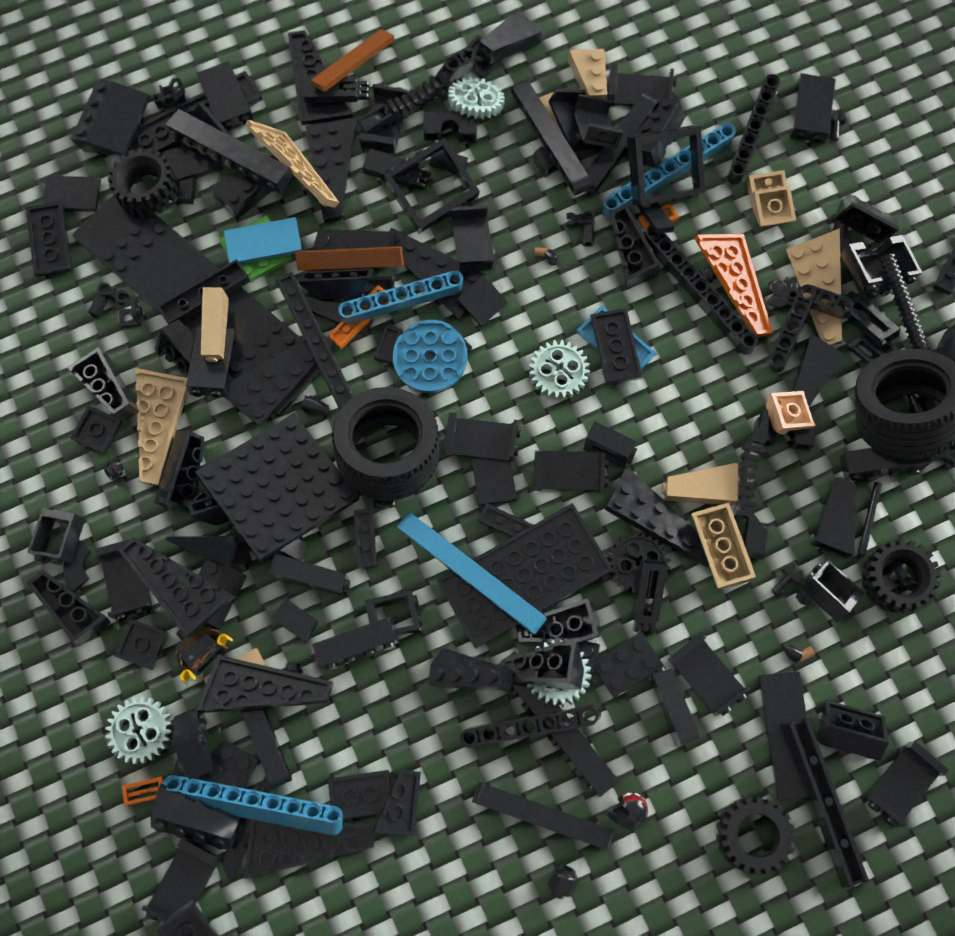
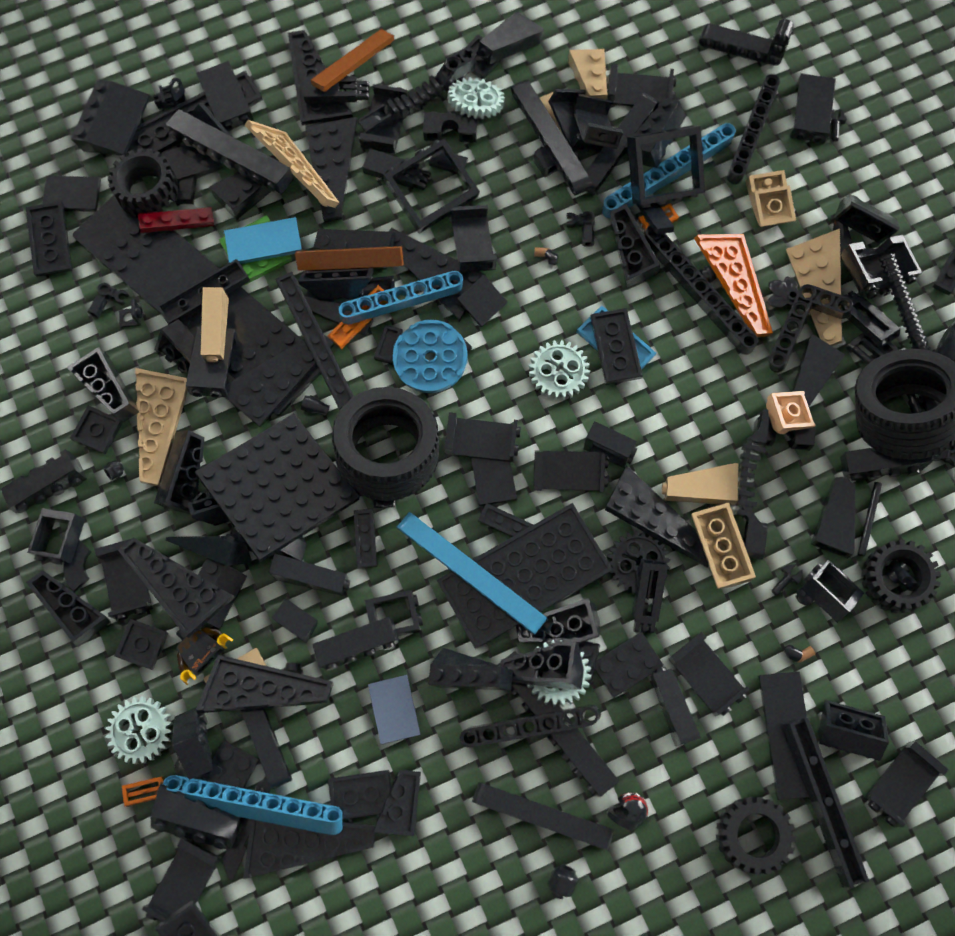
(44, 482): none -> black wedge
(175, 220): none -> dark red plate
(394, 709): none -> sand blue tile
(748, 45): none -> black beam

